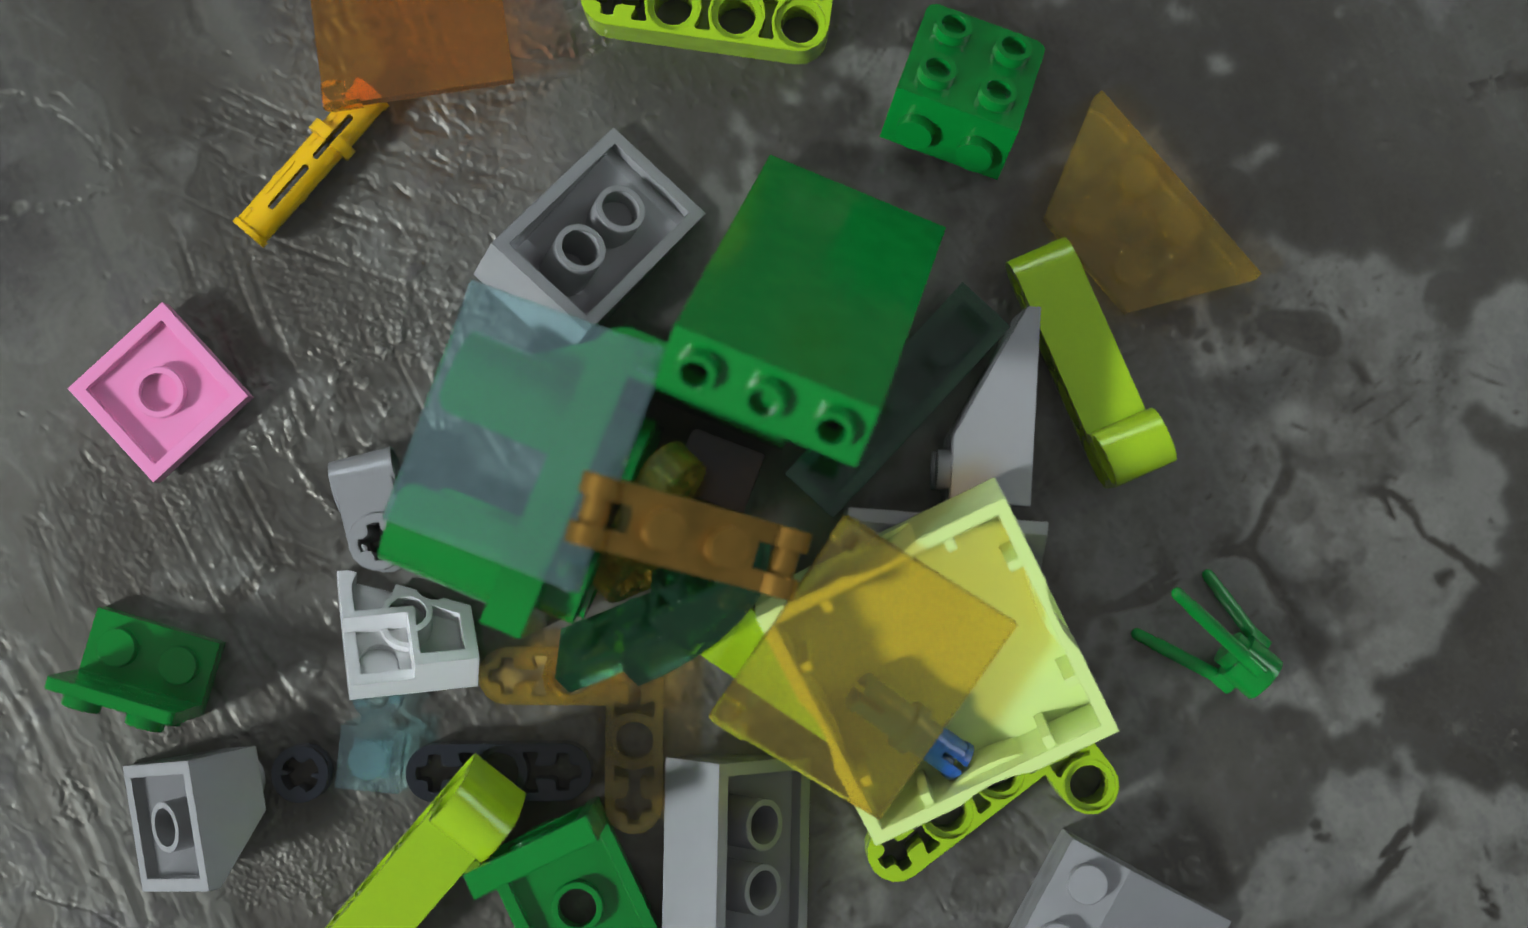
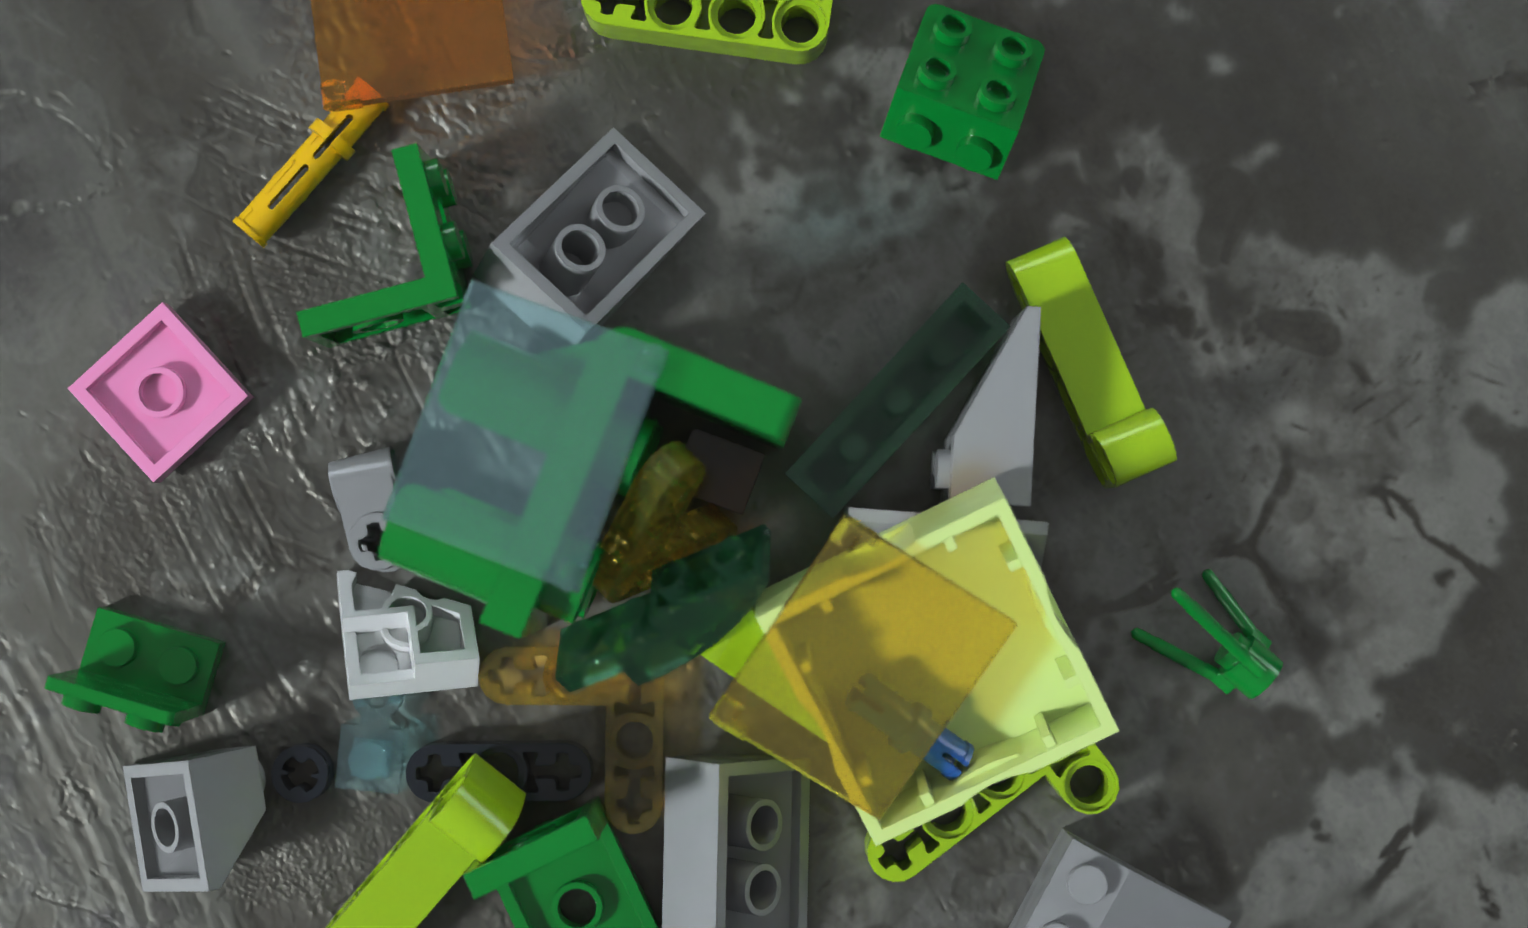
(442, 253): none -> green bracket
(686, 535): pearl gold plate -> none
(803, 310): green brick -> none
(1137, 220): clear yellow wing -> none

